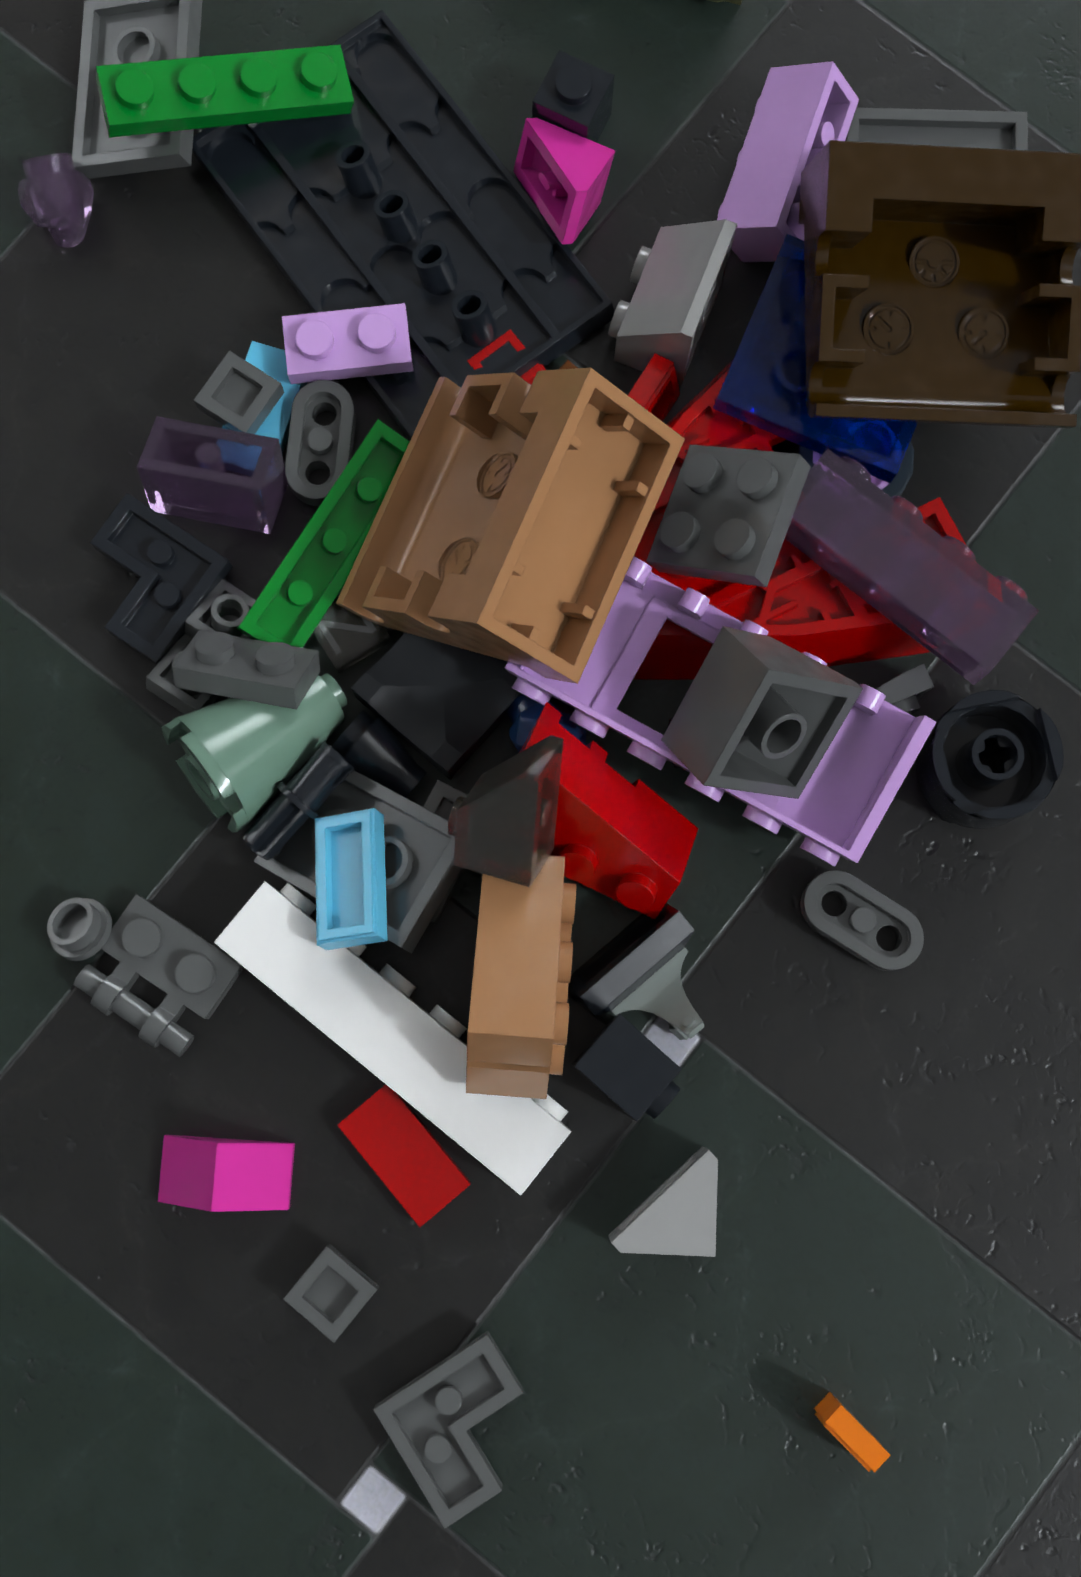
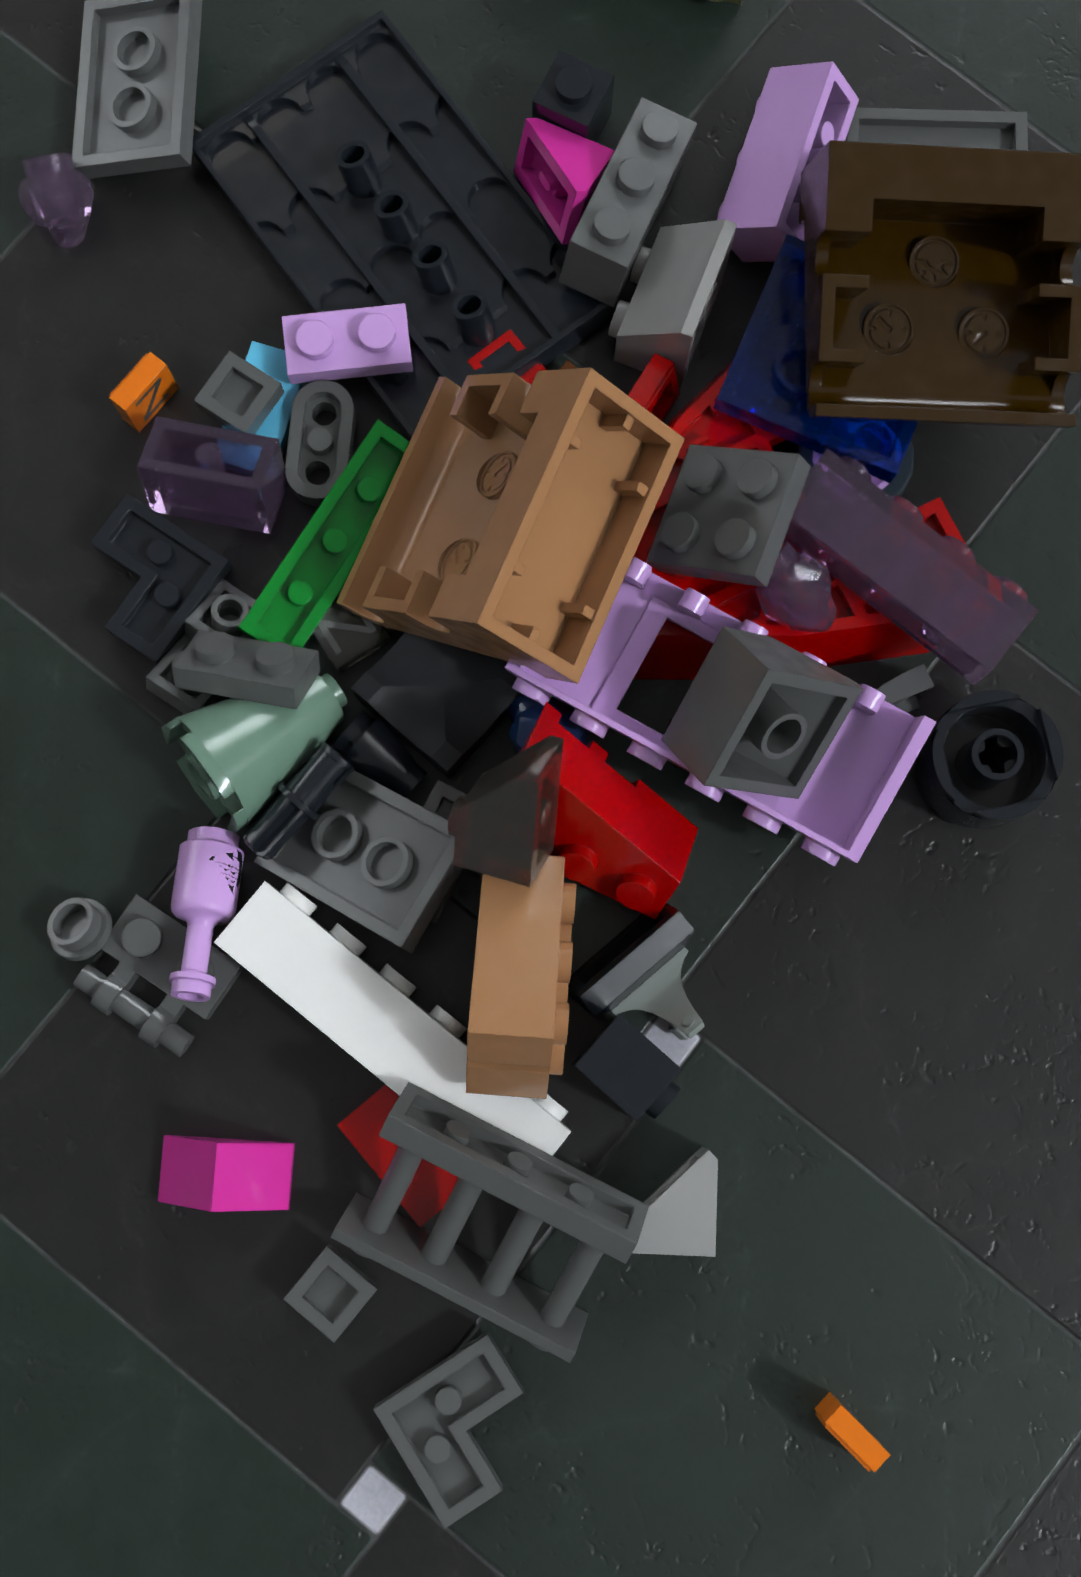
(143, 391): none -> orange tile
(204, 897): none -> lavender piece
(223, 90): green plate -> none
(350, 879): medium azure tile -> none
(514, 1172): none -> dark grey fence
(626, 202): none -> dark grey brick
(799, 591): none -> clear purple rock
(861, 918): dark grey plate -> none

